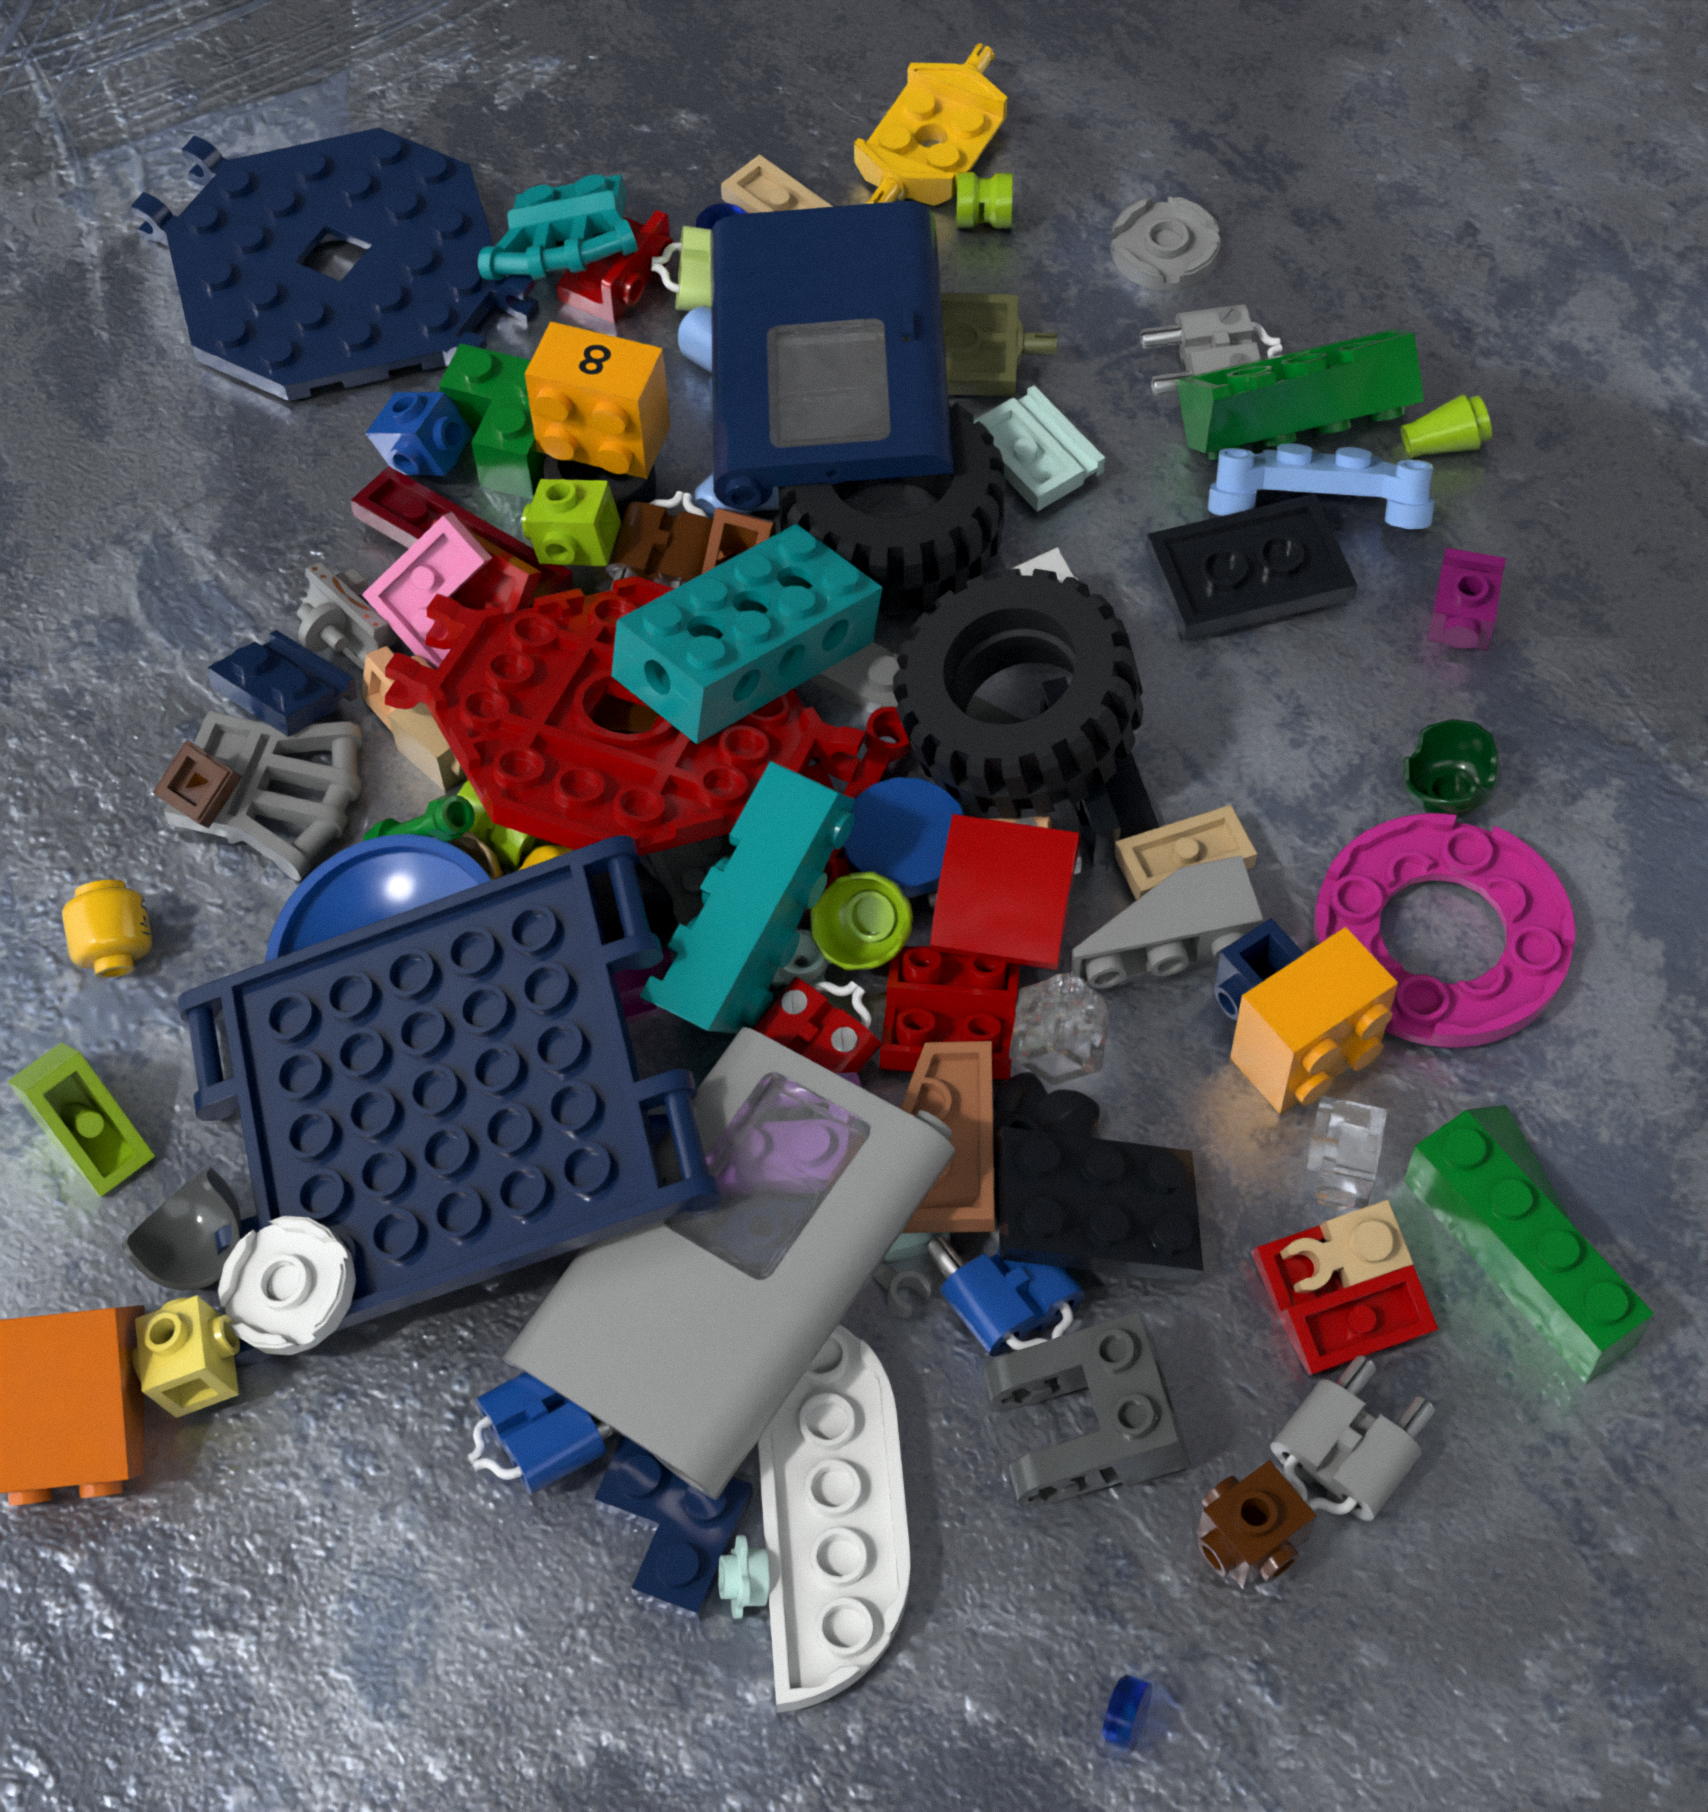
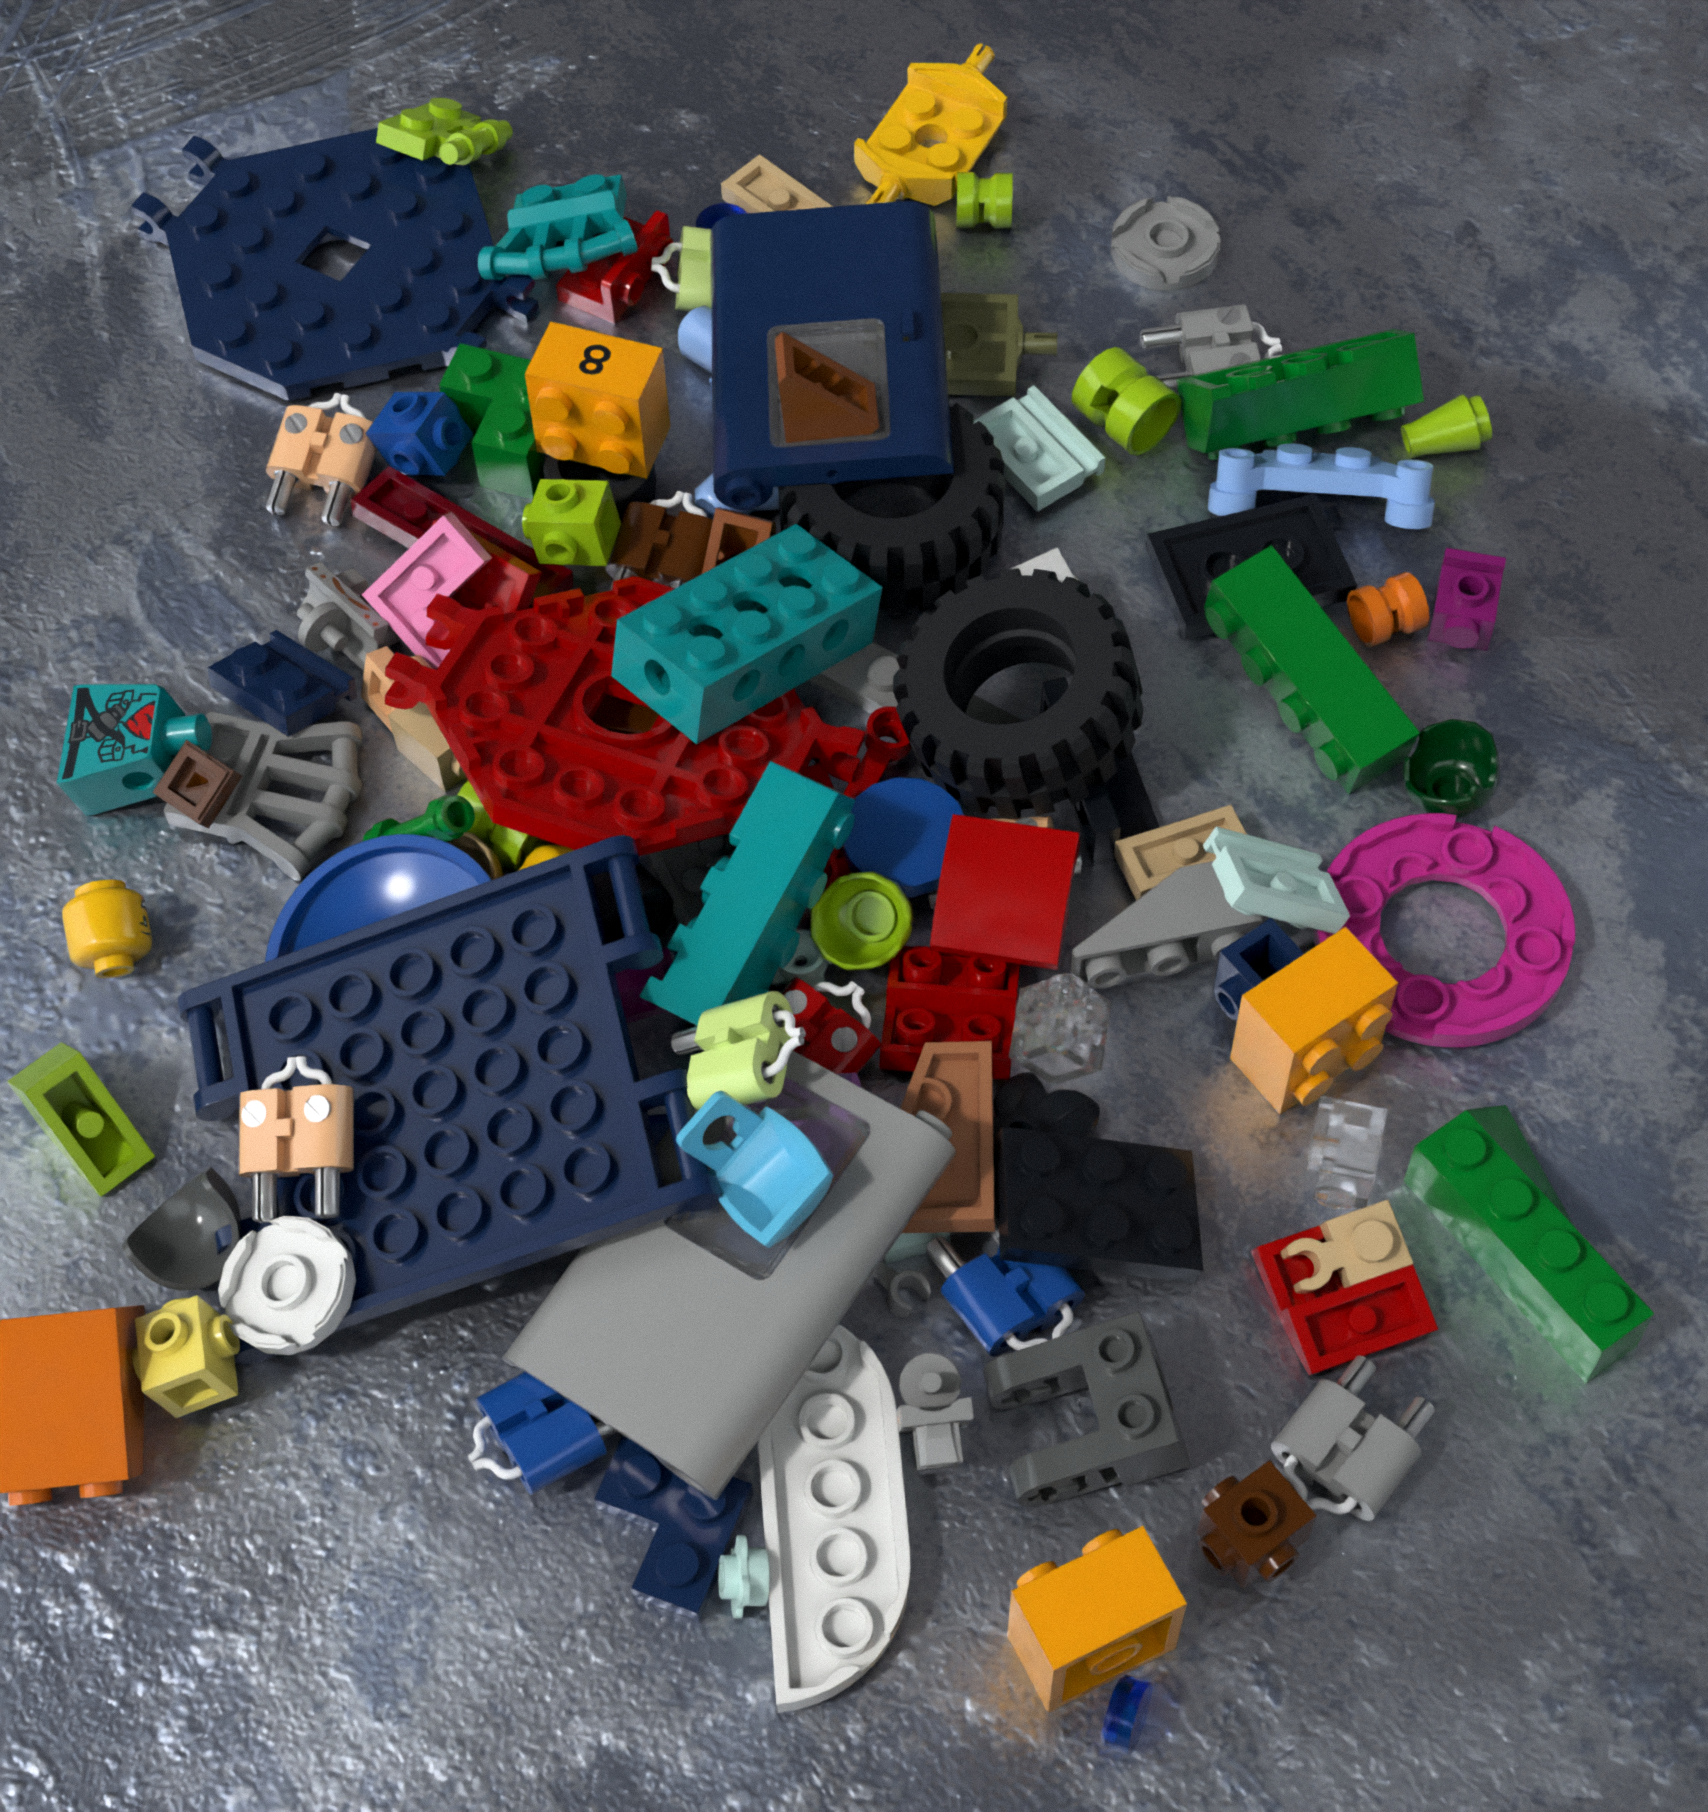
(122, 743): none -> teal torso
(296, 1134): none -> light nougat piece
(321, 453): none -> light nougat piece
(443, 132): none -> lime plate
(740, 1049): none -> yellowish green piece
(767, 1174): none -> medium azure piece
(821, 395): none -> dark orange slope
(932, 1412): none -> light grey hips
(1094, 1616): none -> light orange brick
(1126, 401): none -> lime wheel
(1275, 881): none -> light aqua plate
(1309, 670): none -> green brick
(1388, 609): none -> orange wheel

